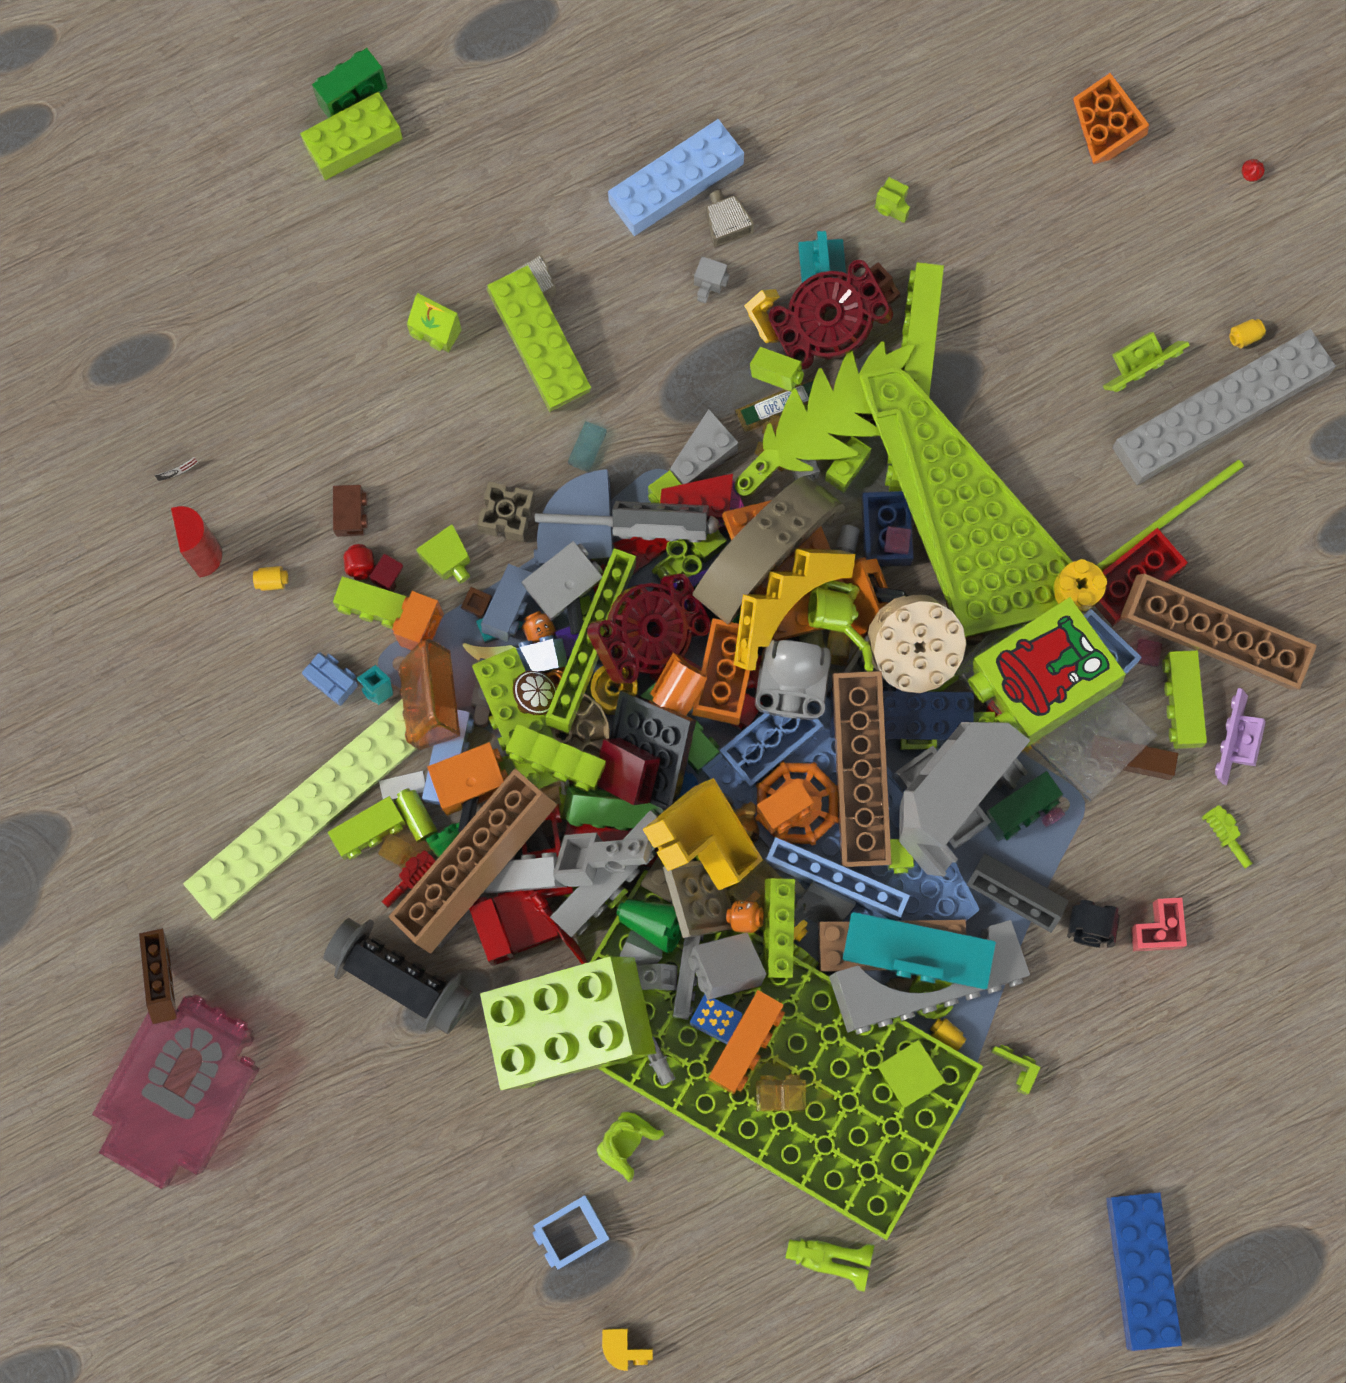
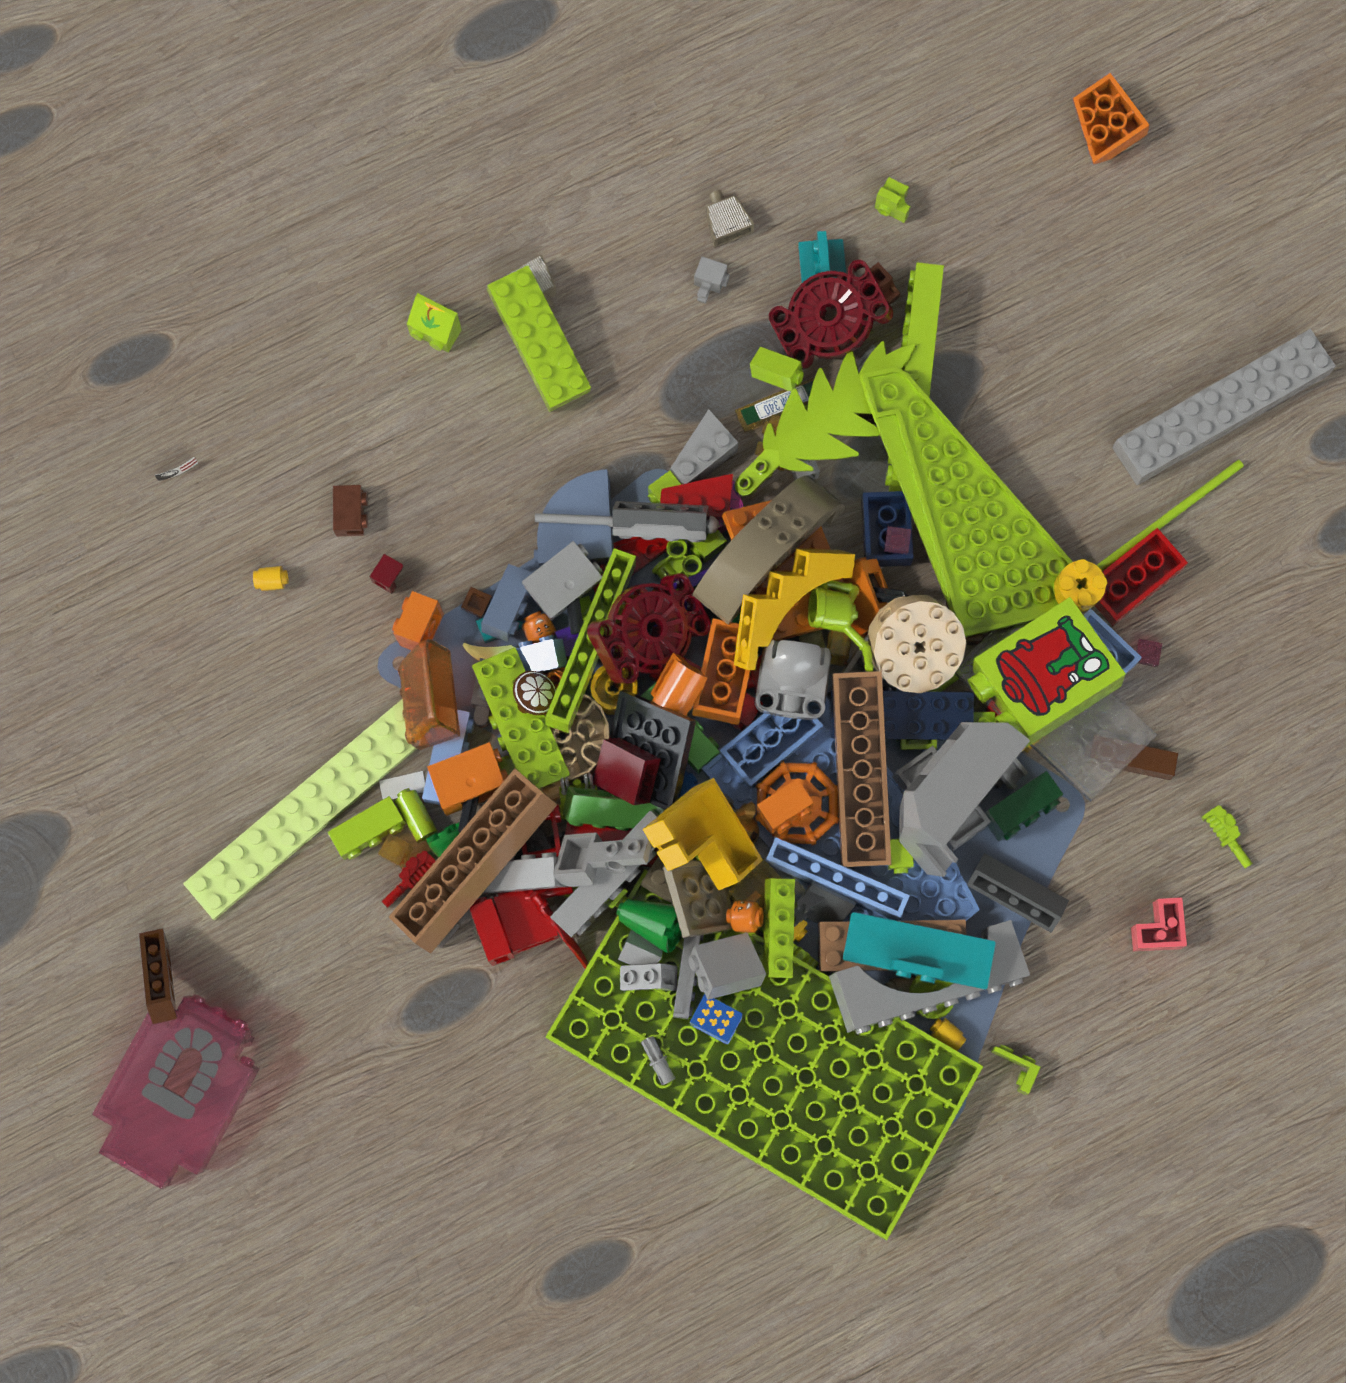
(196, 541): red brick -> none
(330, 678): medium blue brick -> none
(349, 83): green brick -> none
(351, 136): lime brick -> none
(358, 561): red head -> none
(368, 602): lime brick -> none
(376, 685): teal brick -> none
(397, 978): brick -> none
(446, 555): lime torso -> none
(499, 500): dark tan brick -> none
(541, 1237): light blue window -> none
(555, 757): lime brick -> none
(568, 1022): lime piece -> none
(587, 446): clear light blue plate -> none
(617, 1352): yellow brick -> none
(623, 1139): lime hair -> none
(676, 177): light blue brick -> none
(746, 1041): orange brick -> none
(757, 313): yellow bracket -> none
(780, 1094): clear yellow brick -> none
(818, 1256): lime piece -> none
(845, 470): lime brick -> none
(848, 539): light grey piece -> none
(911, 1074): lime tile -> none
(1053, 816): clear pink tile -> none
(1093, 924): black brick -> none
(1140, 357): lime bracket -> none
(1143, 1271): blue brick -> none
(1185, 699): lime brick -> none
(1218, 632): medium nougat brick -> none
(1242, 738): lavender bracket -> none
(1247, 333): yellow brick -> none
(1253, 170): red plate -> none

